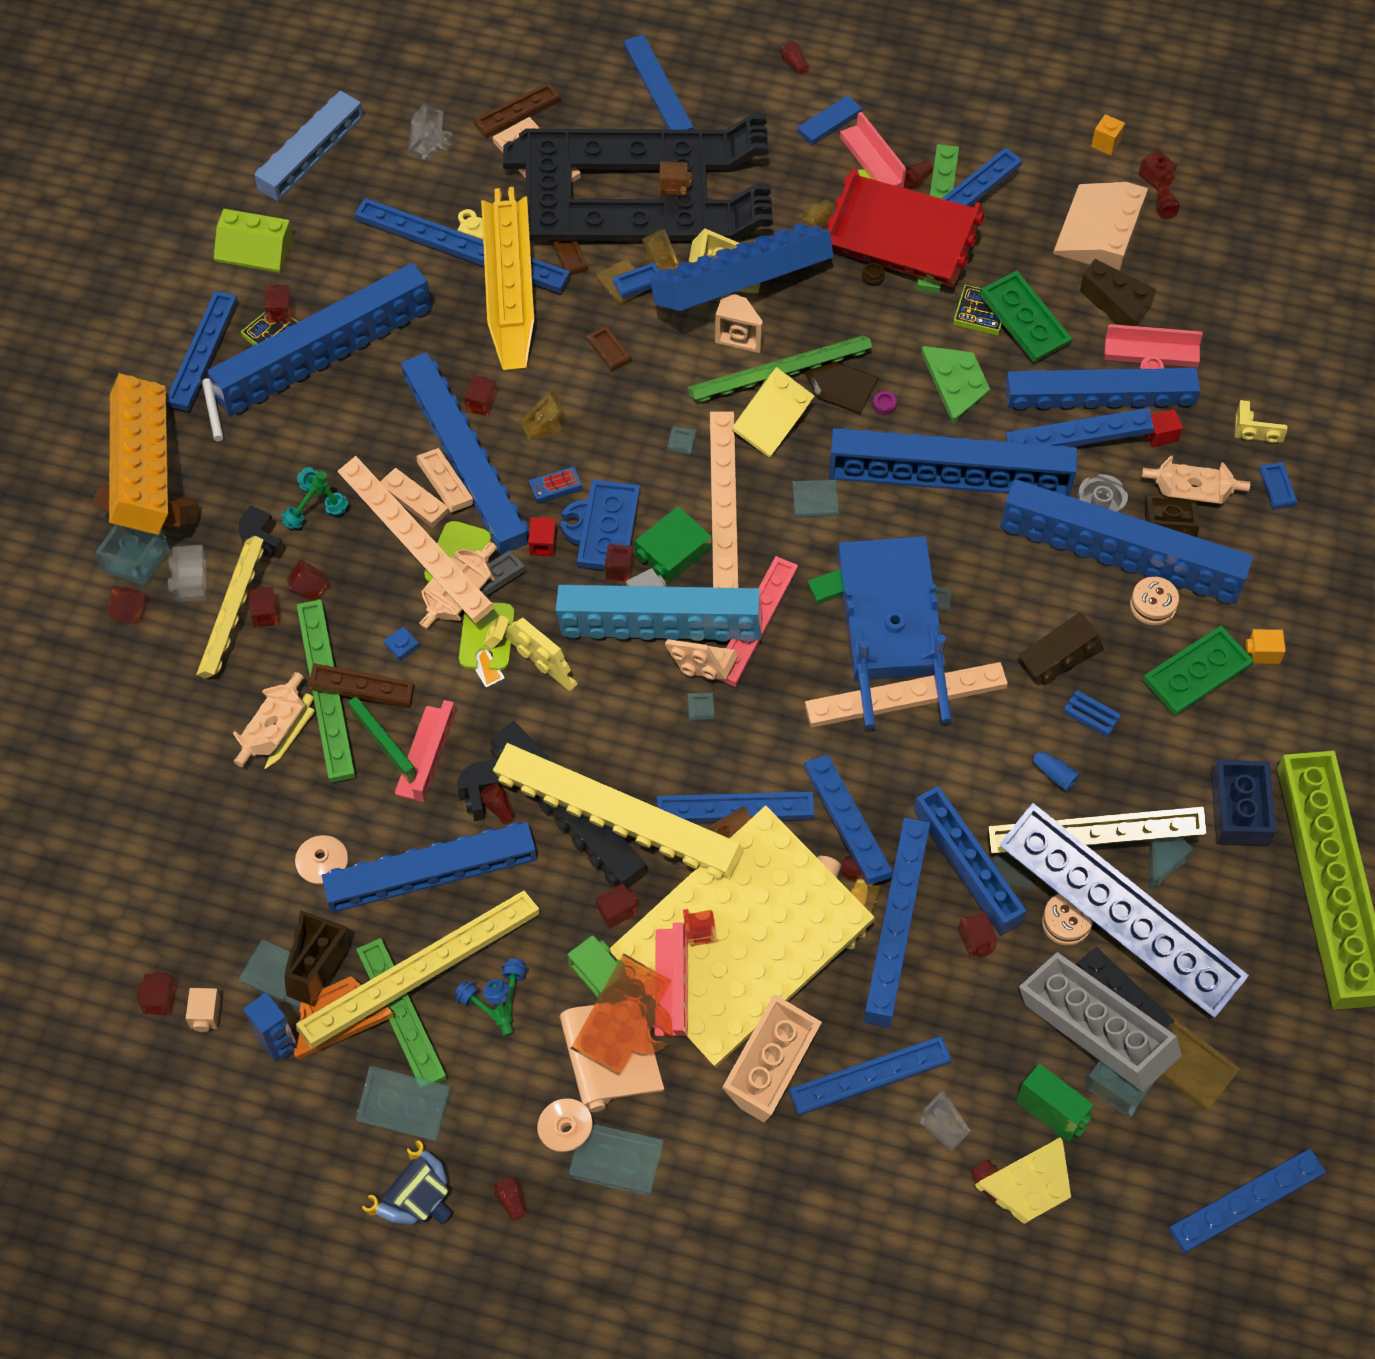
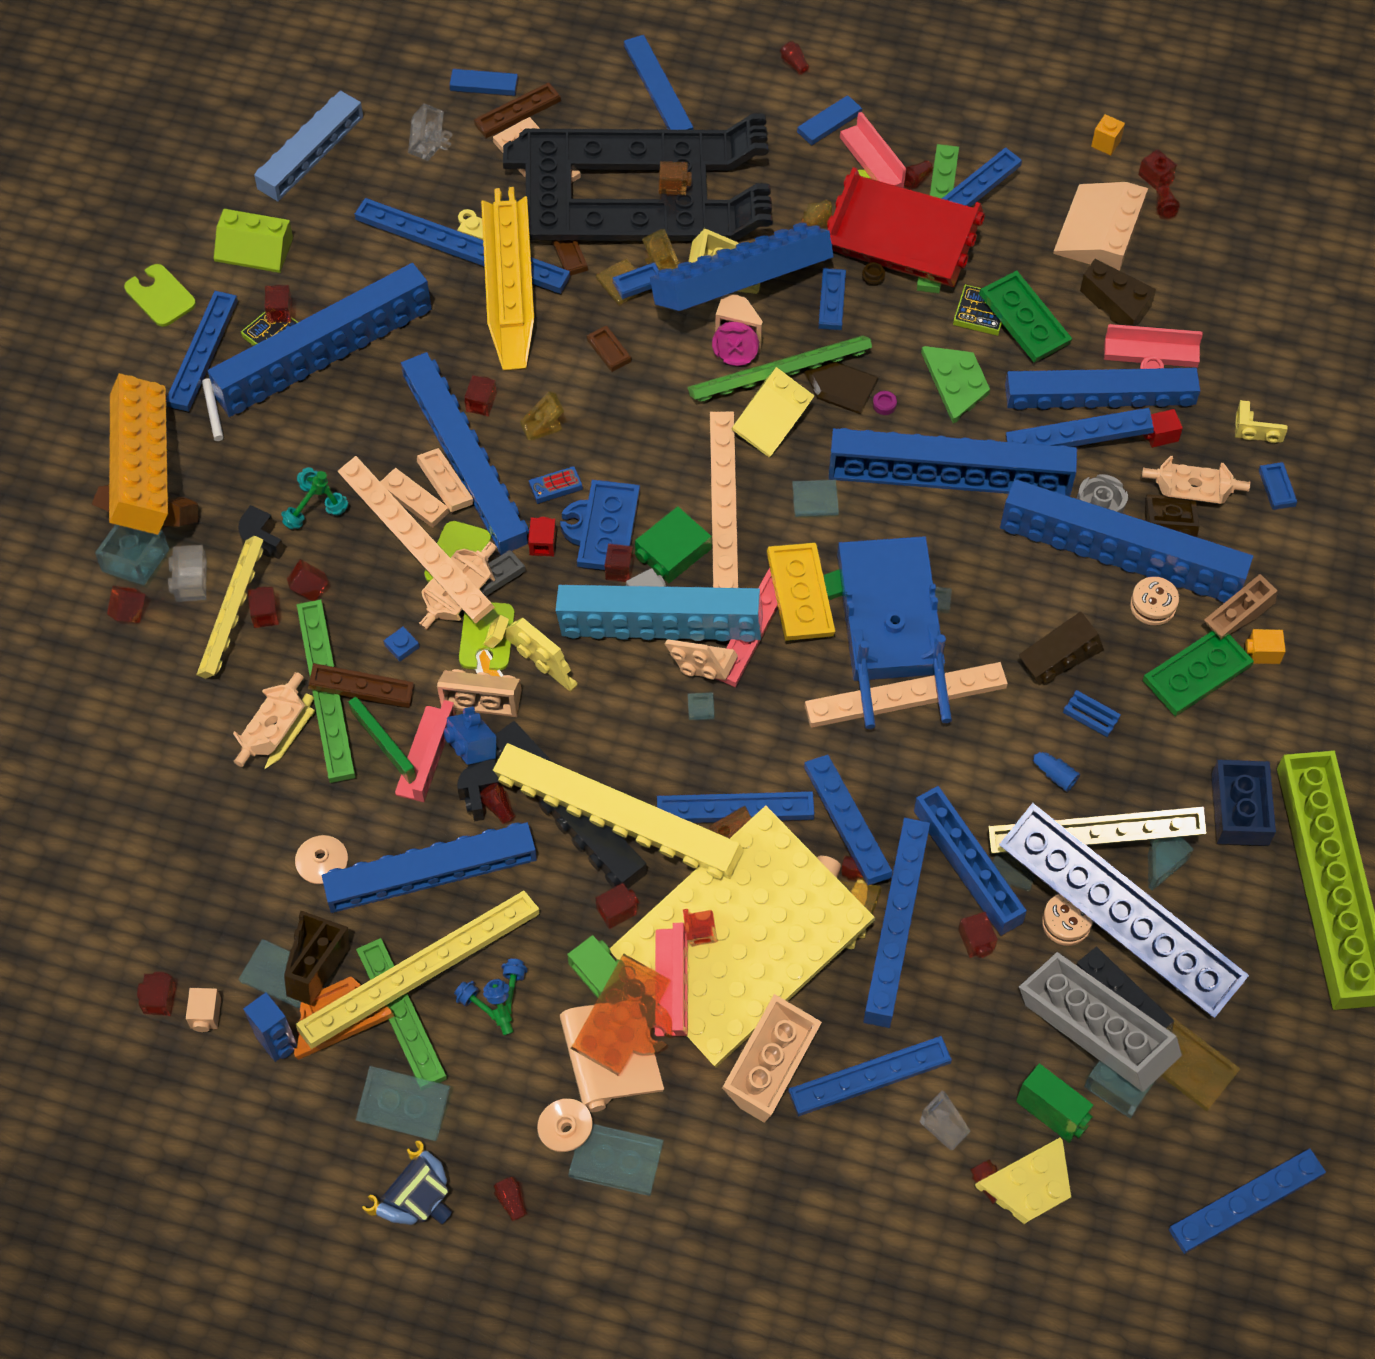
(163, 300): none -> lime piece
(470, 737): none -> blue brick
(482, 691): none -> light nougat slope
(483, 82): none -> blue tile
(681, 440): clear light blue tile -> none
(735, 343): none -> dark pink tile
(800, 591): none -> yellow plate
(832, 299): none -> blue tile
(1242, 607): none -> medium nougat slope

